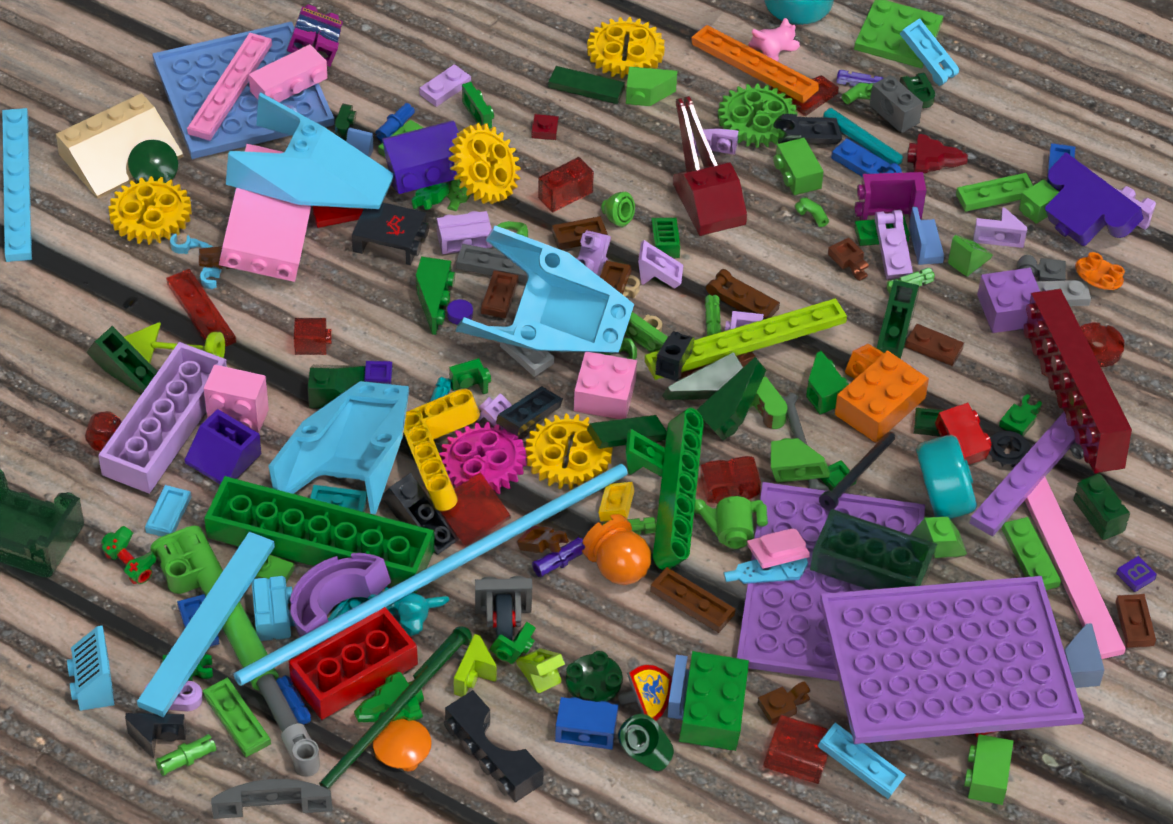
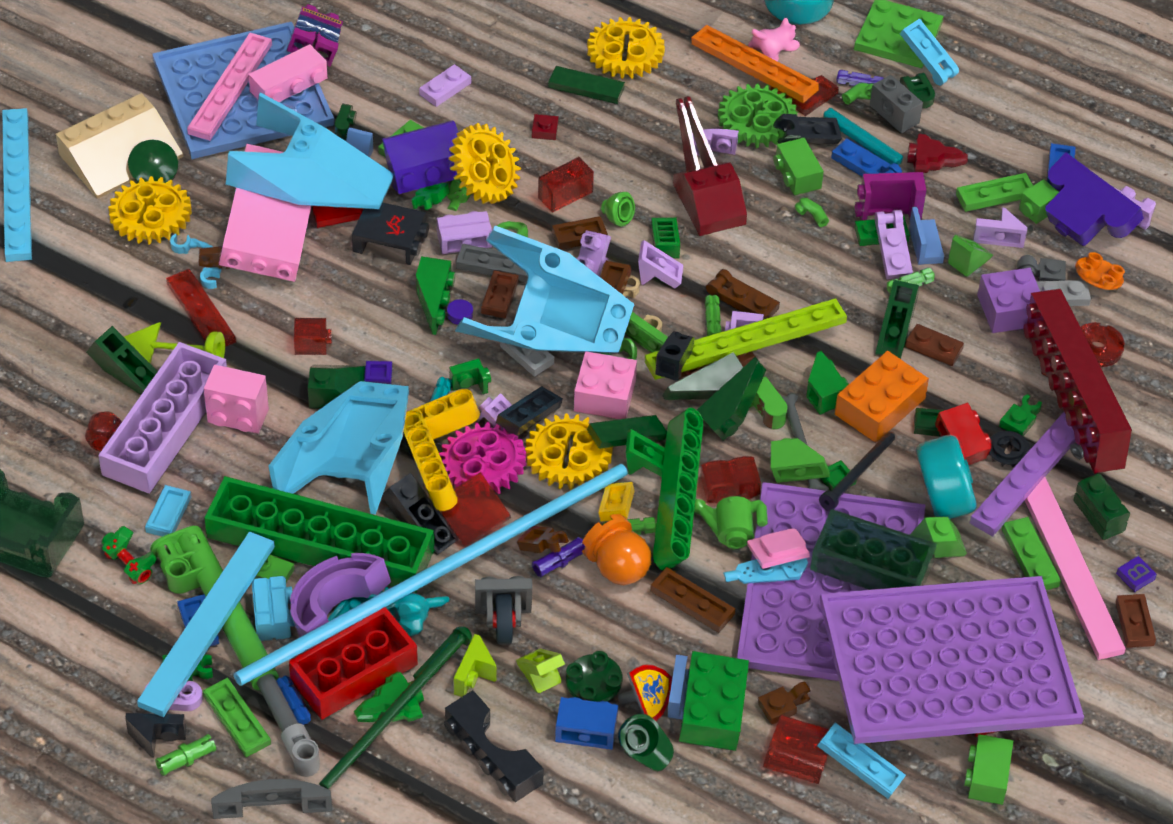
(91, 671): medium azure slope -> none
(223, 447): dark purple slope -> none
(342, 497): teal plate -> none
(395, 121): blue axle -> none
(403, 744): orange dish -> none
(476, 106): green plate -> none
(510, 650): green bracket -> none
(649, 85): bright green slope -> none
(848, 254): copper plate -> none
(862, 359): orange bracket -> none
(1085, 658): sand blue slope -> none

